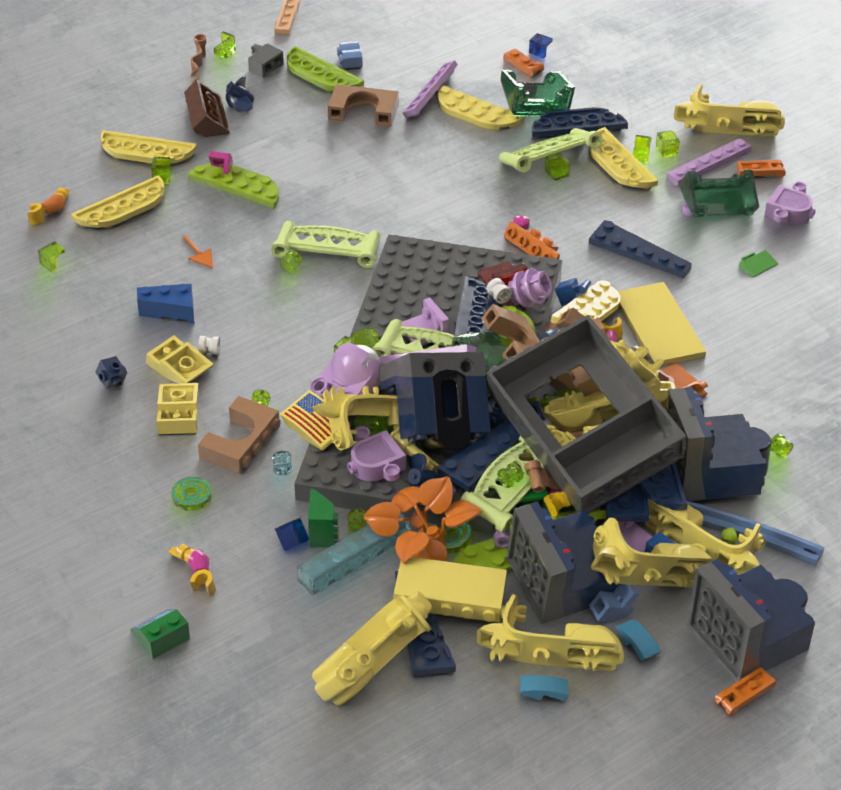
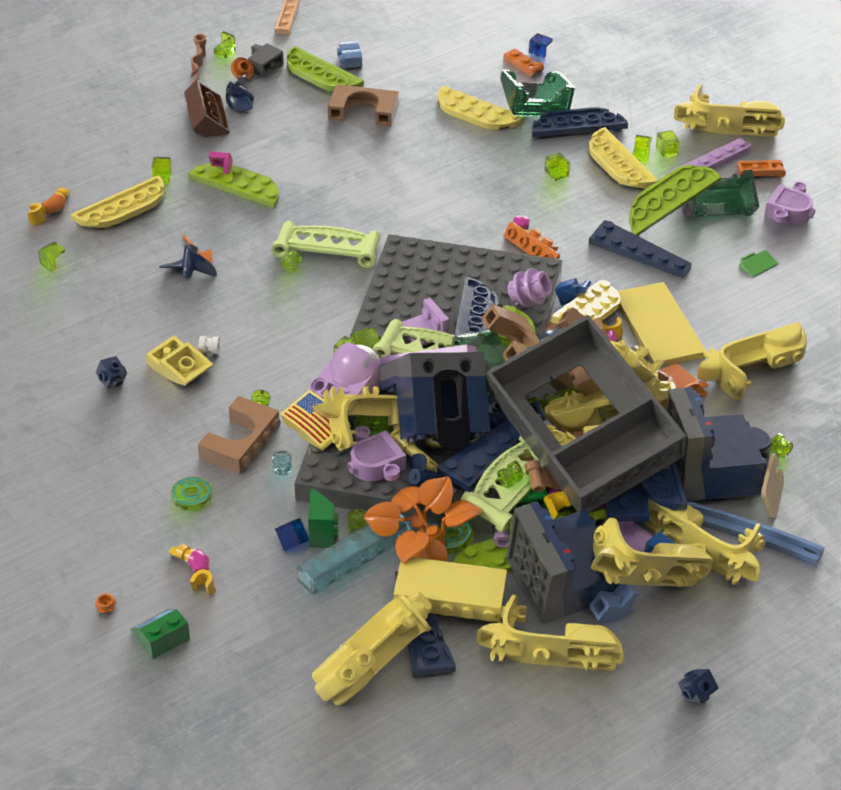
(105, 603): none -> orange plate
(145, 148): light yellow plate -> none
(166, 301): blue wedge -> none
(177, 408): light yellow slope -> none
(192, 262): none -> dark blue piece
(242, 66): none -> orange plate
(429, 89): lavender plate -> none
(499, 290): white wheel -> none
(504, 271): clear red bracket -> none
(523, 158): yellowish green piece -> none
(539, 685): dark azure slope -> none
(636, 635): dark azure slope -> none
(669, 195): none -> lime plate
(698, 685): none -> dark blue brick
(728, 536): lime hinge -> none
(745, 691): orange plate -> none
(749, 617): piece -> none
(772, 486): none -> tan piece
(773, 347): none -> light yellow piece

